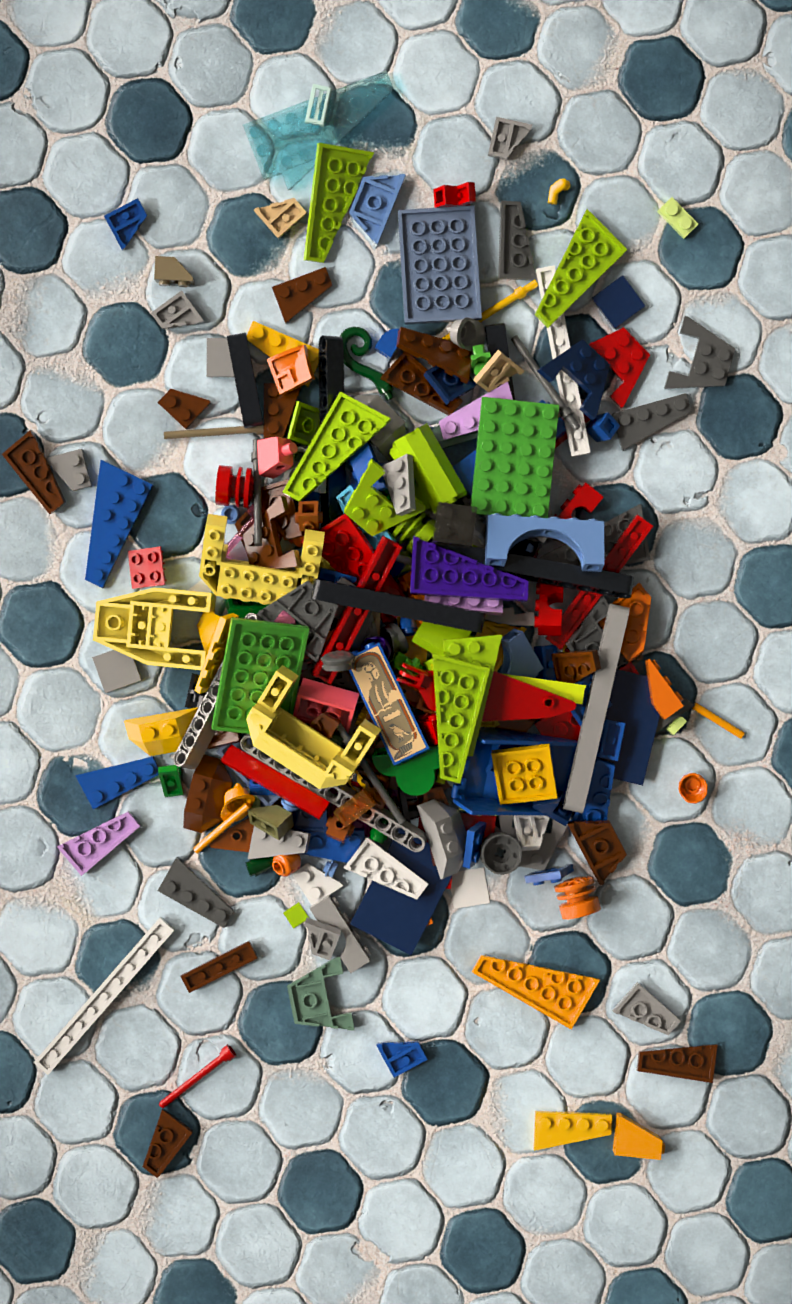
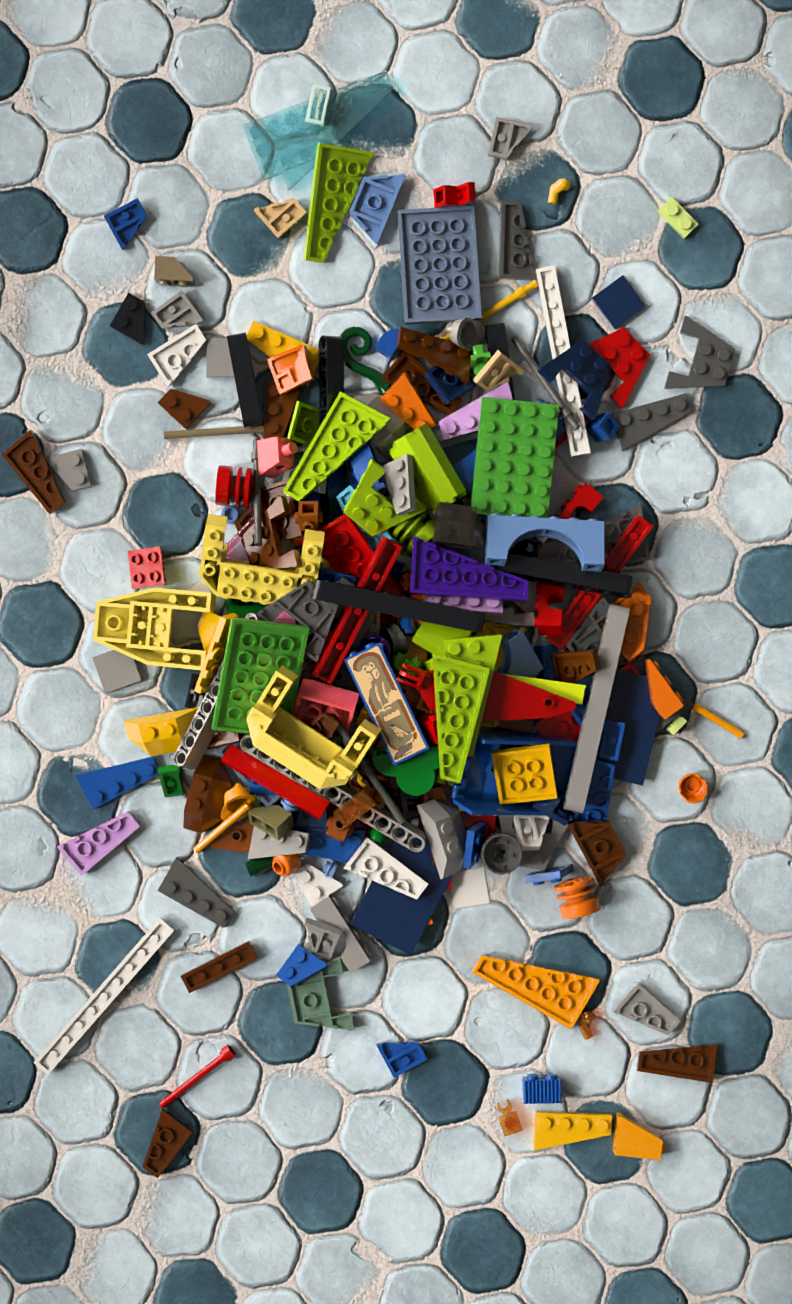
(116, 509): blue wing -> none
(131, 318): none -> black wing
(177, 353): none -> white wing
(295, 915): lime sticker -> none
(300, 292): reddish brown wing -> none
(300, 966): none -> blue wing
(338, 661): dark grey piece -> none
(407, 404): none -> orange wing
(509, 1120): none -> clear orange plate
(542, 1089): none -> blue brick
(583, 263): lime wing -> none
(584, 1023): none -> clear orange arm

